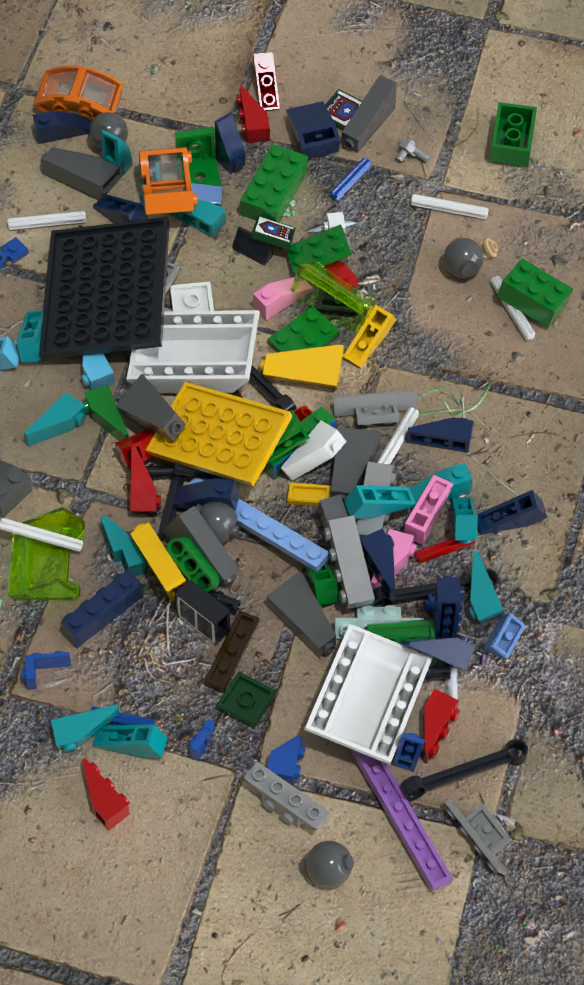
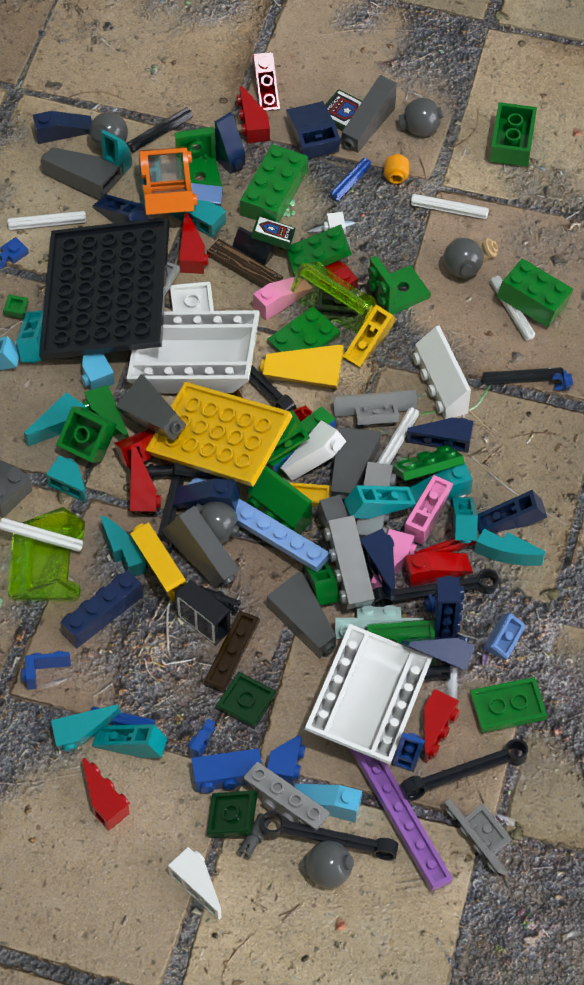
(16, 306): none -> green plate
(66, 478): none -> teal slope
(78, 90): orange window -> none
(86, 434): none -> green brick
(159, 129): none -> black axle
(183, 561): green beam -> none
(192, 249): none -> red slope
(192, 875): none -> white slope
(223, 770): none -> blue brick
(232, 814): none -> dark green tile
(242, 264): none -> dark brown tile
(256, 838): none -> dark grey pin
(280, 501): none -> green slope
(337, 799): none -> medium azure slope
(381, 848): none -> black piece
(386, 286): none -> green bracket
(396, 168): none -> light orange head
(408, 147): light grey piece -> none
(421, 117): none -> dark grey brick
(427, 463): none -> green plate
(428, 566): none -> red slope
(442, 374): none -> white slope
(483, 595): teal slope -> none
(508, 549): none -> teal slope
(508, 705): none -> green plate
(520, 375): none -> black axle
(566, 380): none -> blue plate

